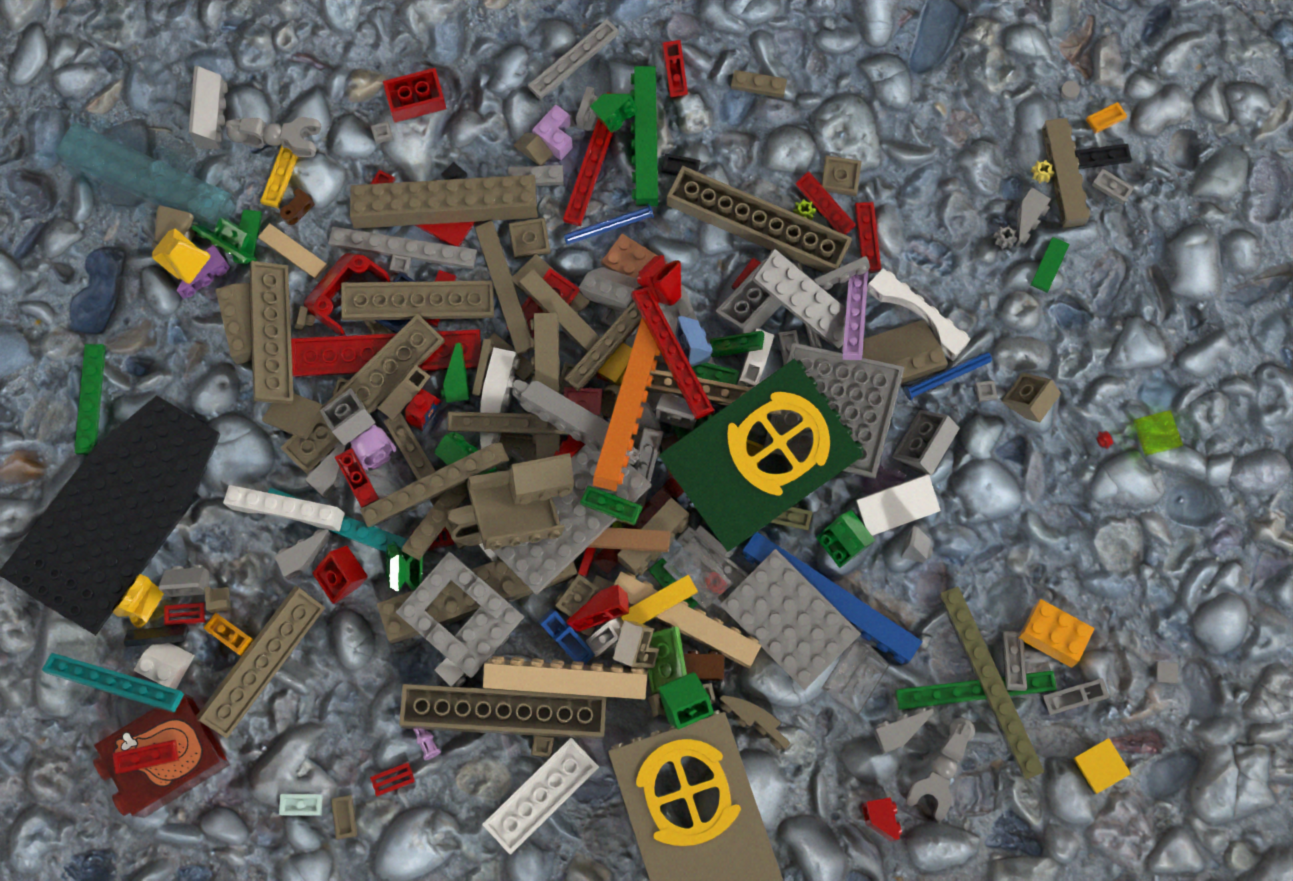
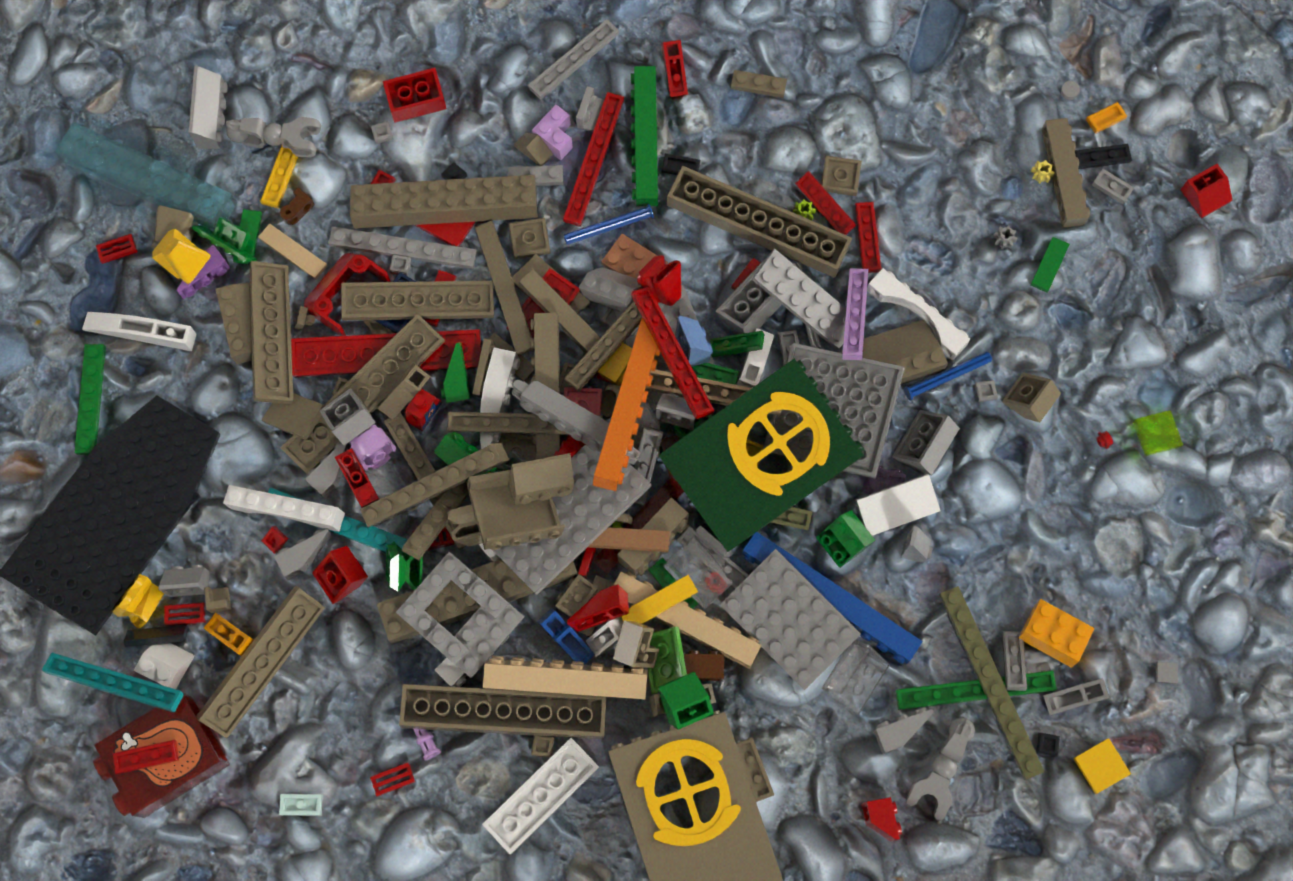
(117, 251): none -> red tile
(141, 329): none -> white slope
(274, 539): none -> red tile
(344, 817): dark tan tile -> none
(611, 505): green tile -> none
(614, 109): green slope -> none
(749, 713): dark tan slope -> none
(755, 770): none -> dark tan tile
(843, 273): light grey plate -> none
(1030, 210): light grey slope -> none
(1048, 744): none -> black tile
(1208, 191): none -> red slope

